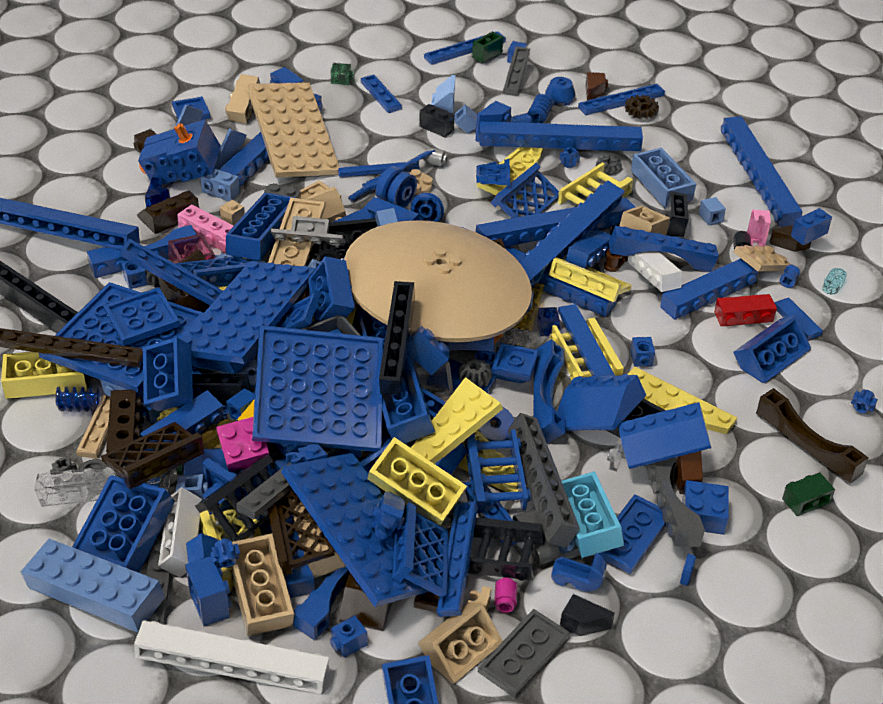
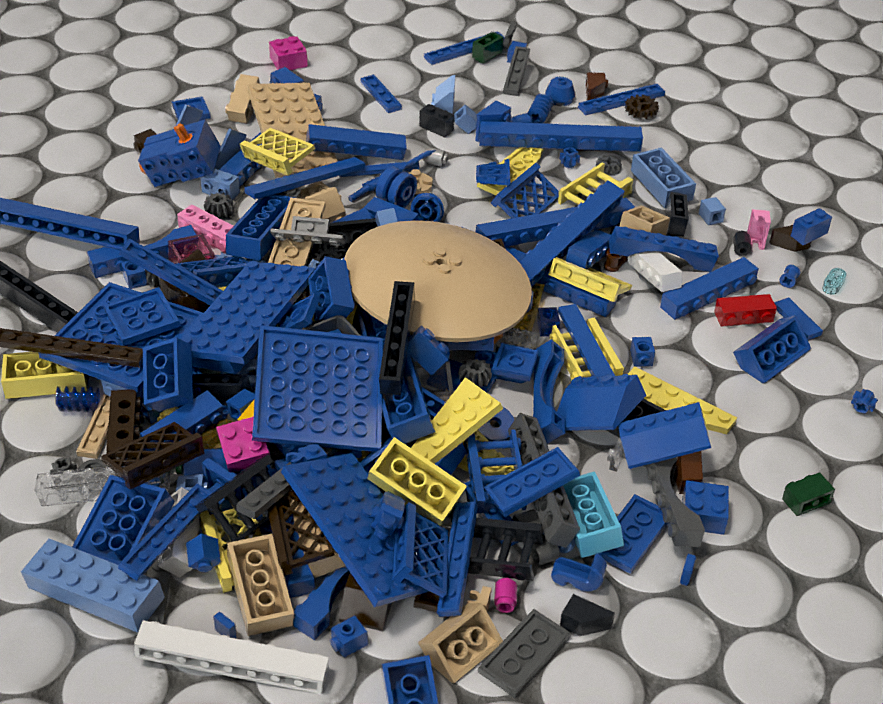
(156, 193): clear blue slope -> none
(163, 534): none -> blue plate
(164, 214): dark brown slope -> none
(208, 590): blue brick -> none
(218, 205): none -> dark grey gear
(224, 625): none -> blue tile
(225, 553): blue gear -> none
(231, 212): tan brick -> none
(271, 157): none -> light yellow fence
(288, 53): none -> dark pink brick
(304, 178): none -> blue tile
(337, 77): clear green brick -> none
(357, 142): none -> blue brick
(508, 38): none -> dark grey tile
(531, 481): none -> blue tile
(761, 171): blue brick -> none
(762, 257): tan plate -> none
(842, 459): dark brown arch -> none

